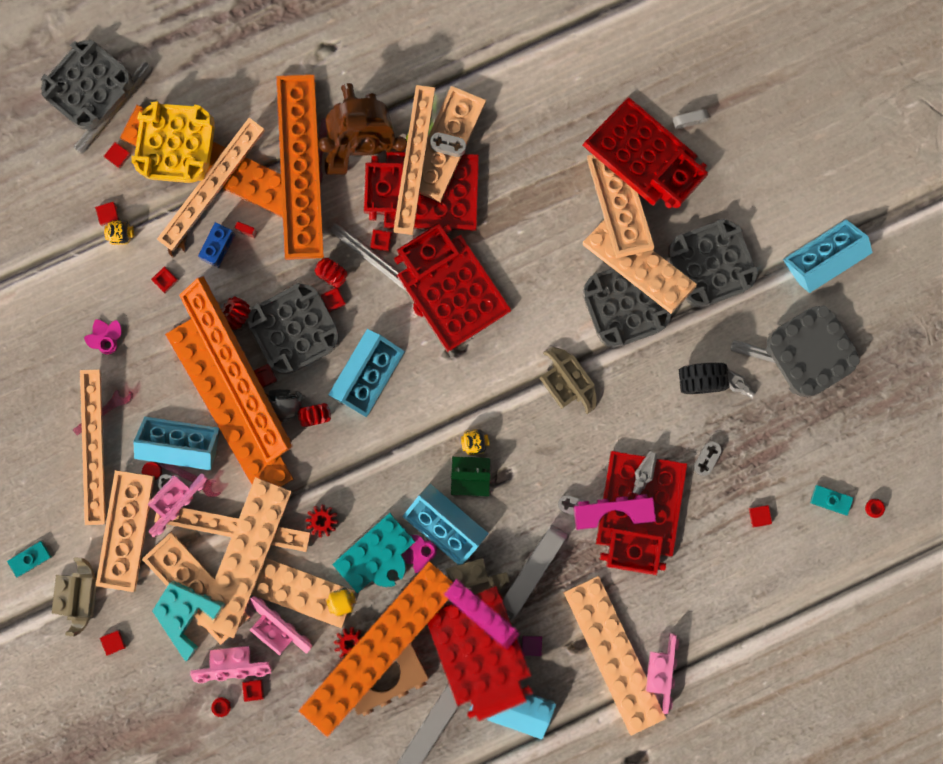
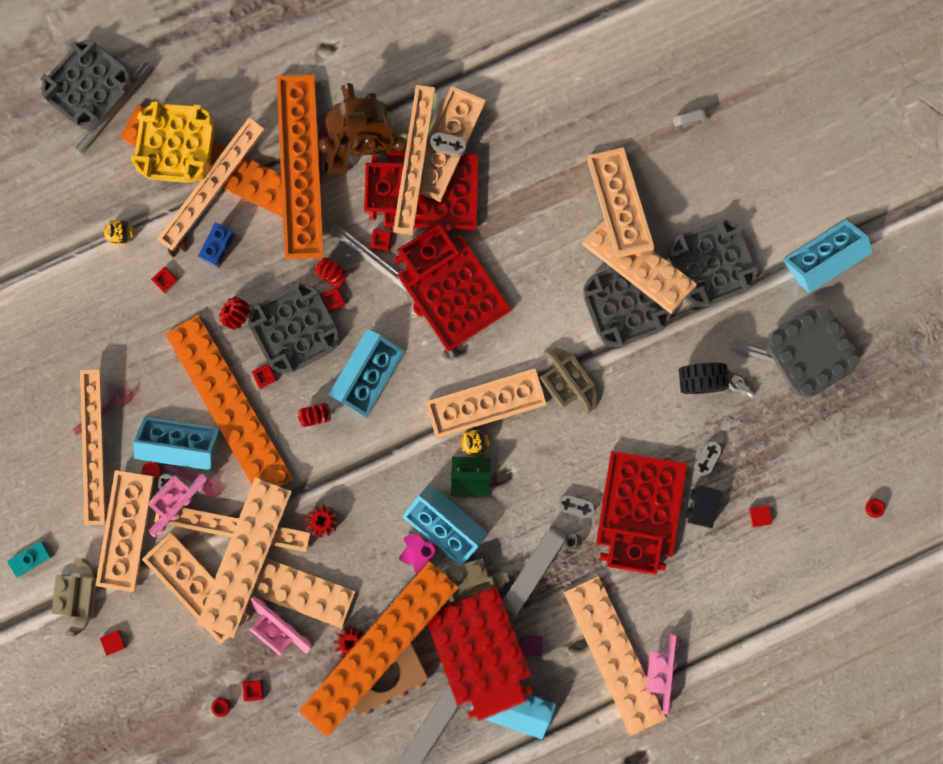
(102, 334): dark pink plate -> none
(106, 213): red tile -> none
(117, 155): red tile -> none
(176, 611): teal wing -> none
(230, 664): bright pink bracket -> none
(235, 370): orange plate -> none
(245, 229): red tile -> none
(284, 403): dark grey cylinder -> none
(341, 602): yellow head -> none
(376, 555): teal plate -> none
(481, 614): dark pink arch -> none
(485, 403): none -> light nougat plate
(573, 541): none -> dark grey hinge
(638, 510): dark pink arch -> none
(645, 472): light grey piece -> none
(646, 156): red plate -> none
(703, 506): none -> black brick
(831, 500): teal plate -> none

